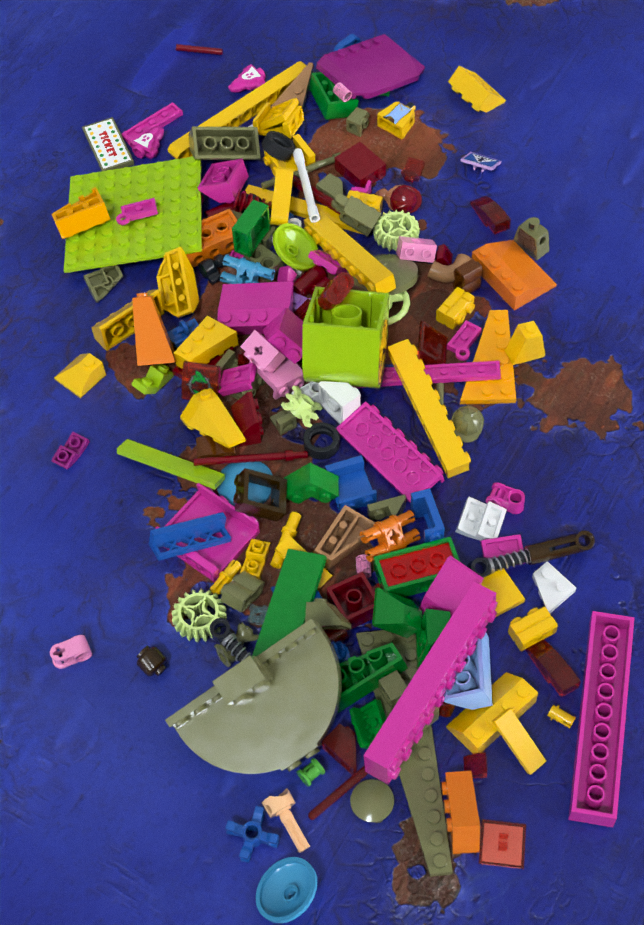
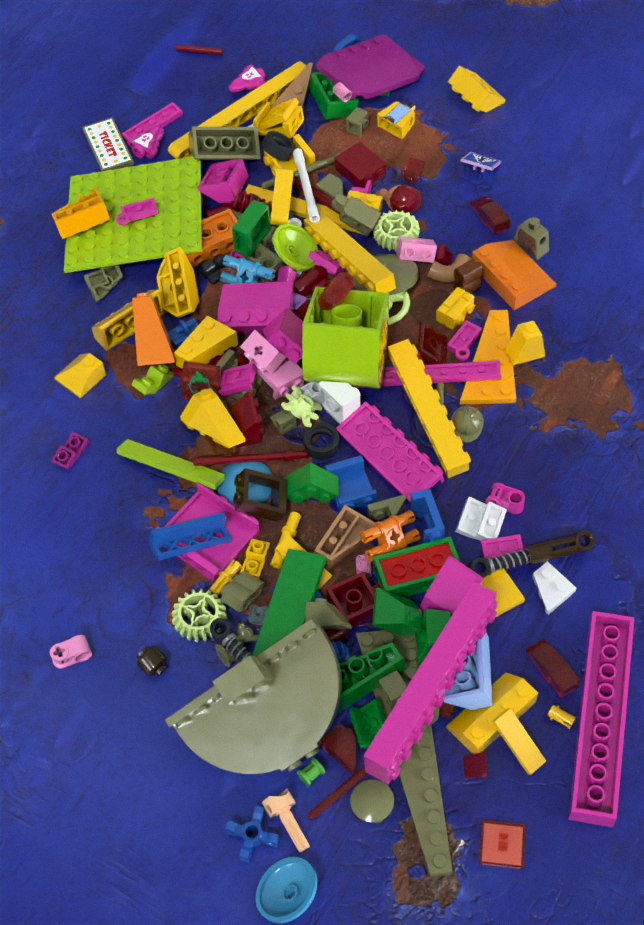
(462, 812): orange wedge -> none
(532, 628): yellow brick -> none

